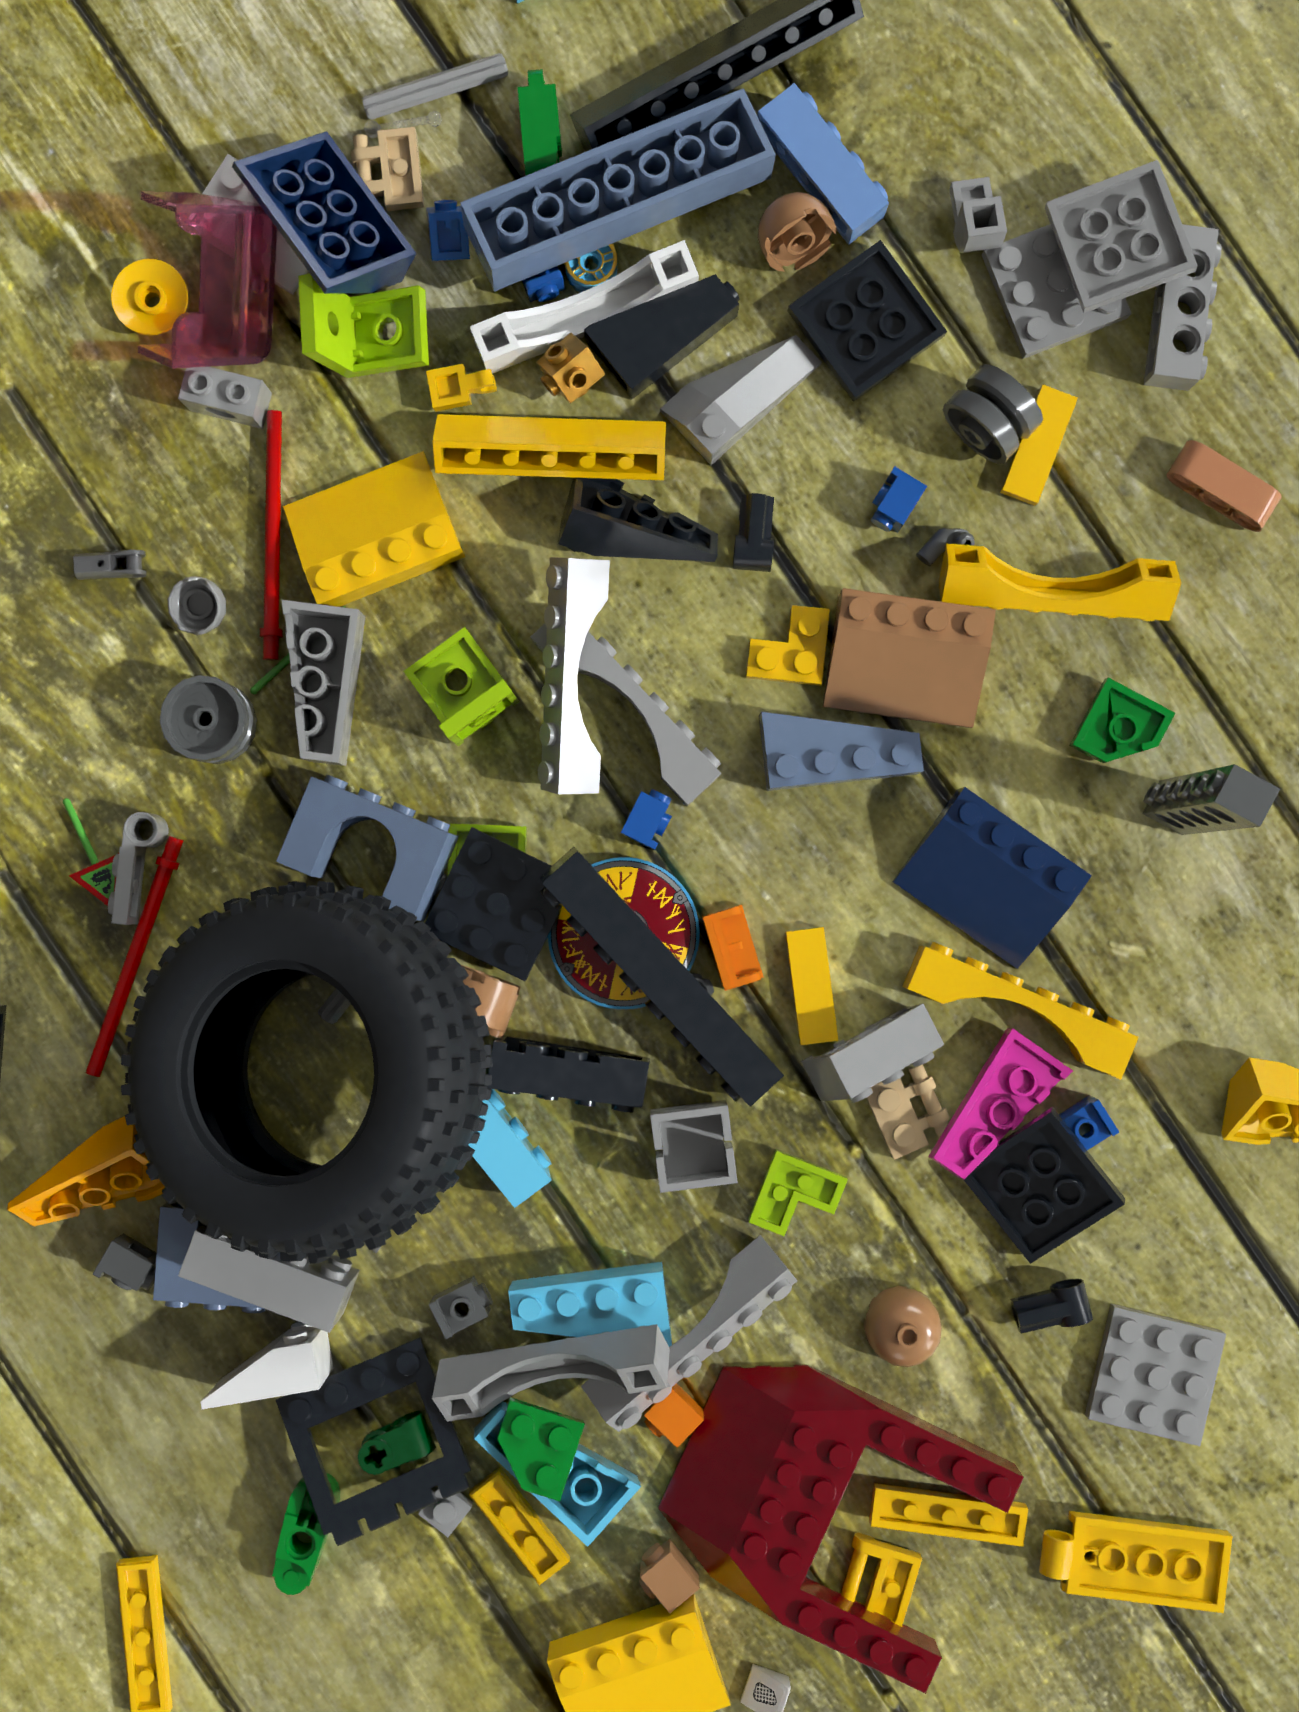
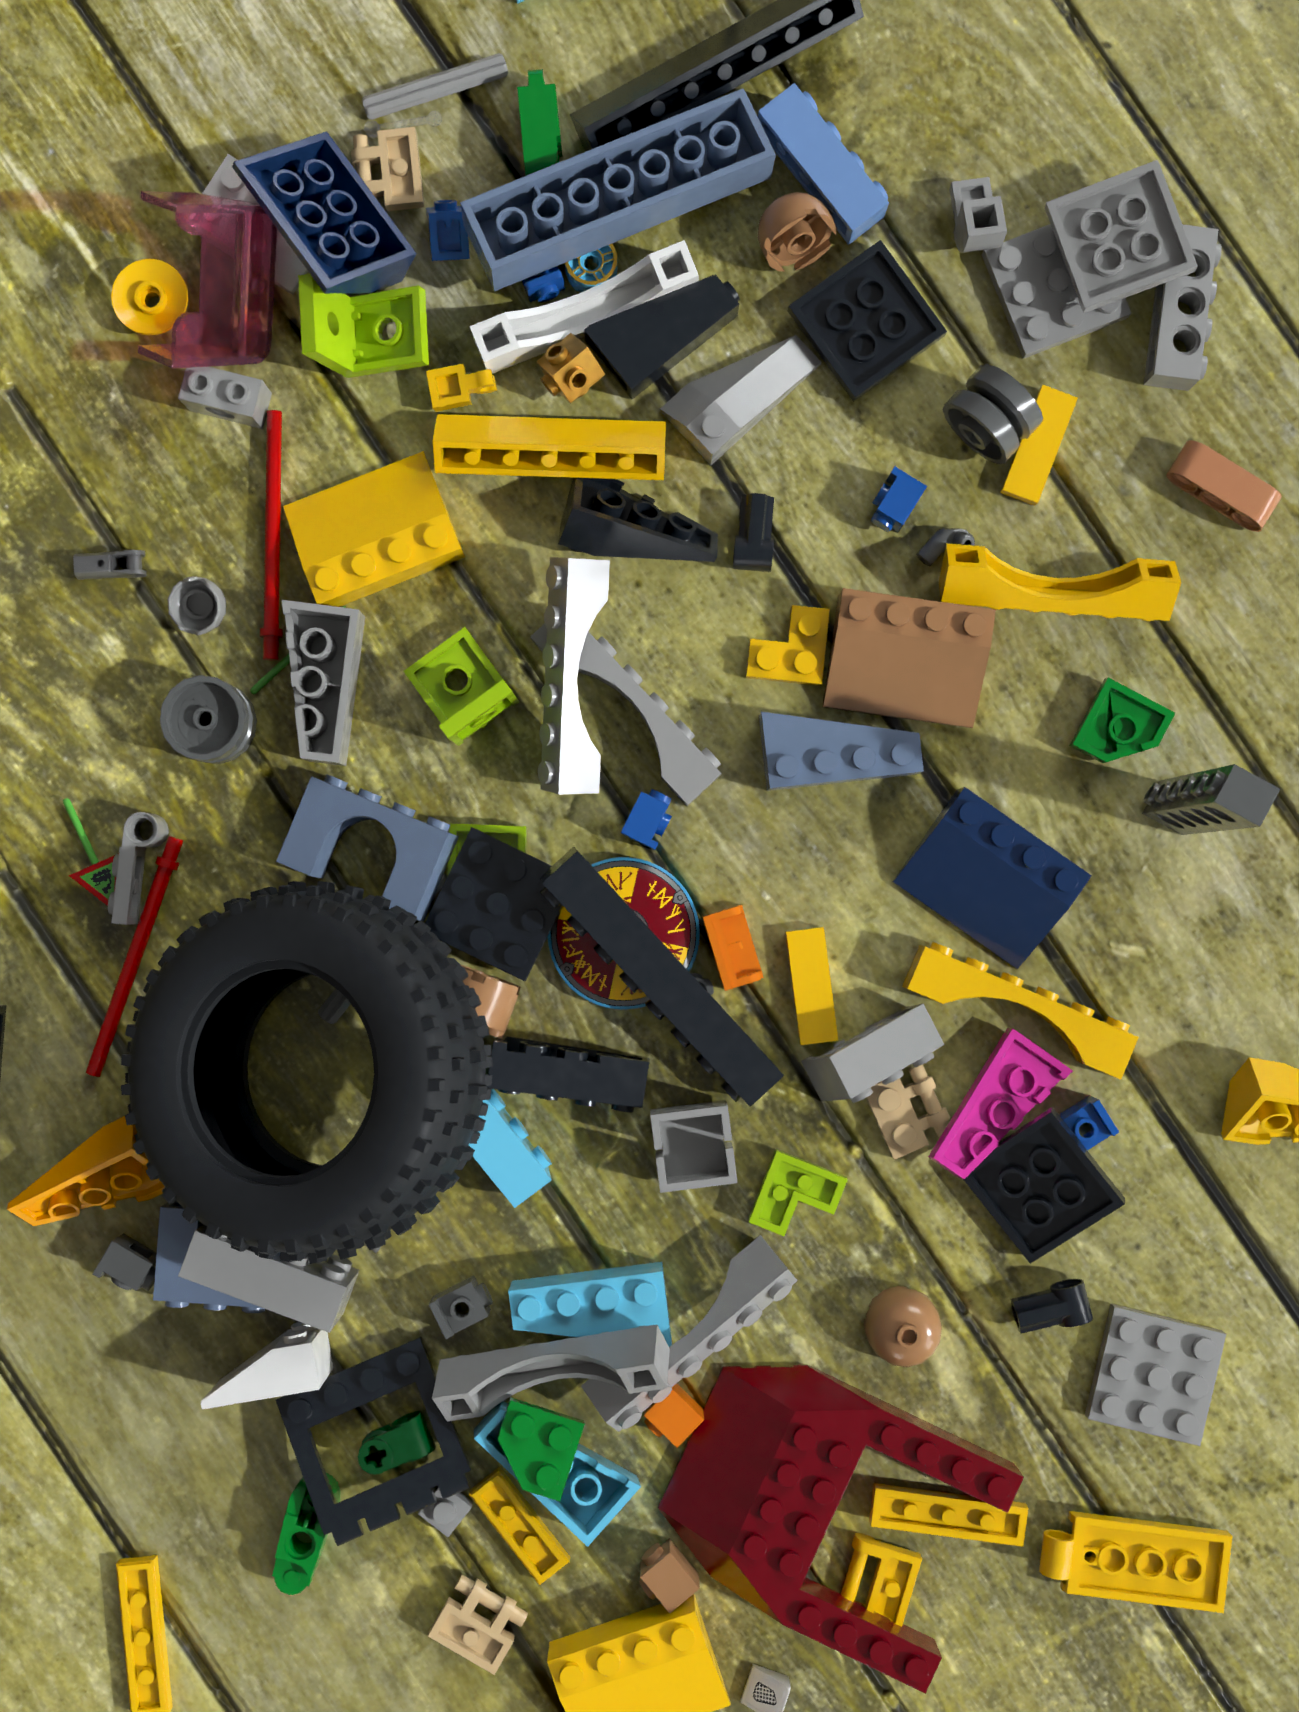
(470, 1633): none -> tan plate

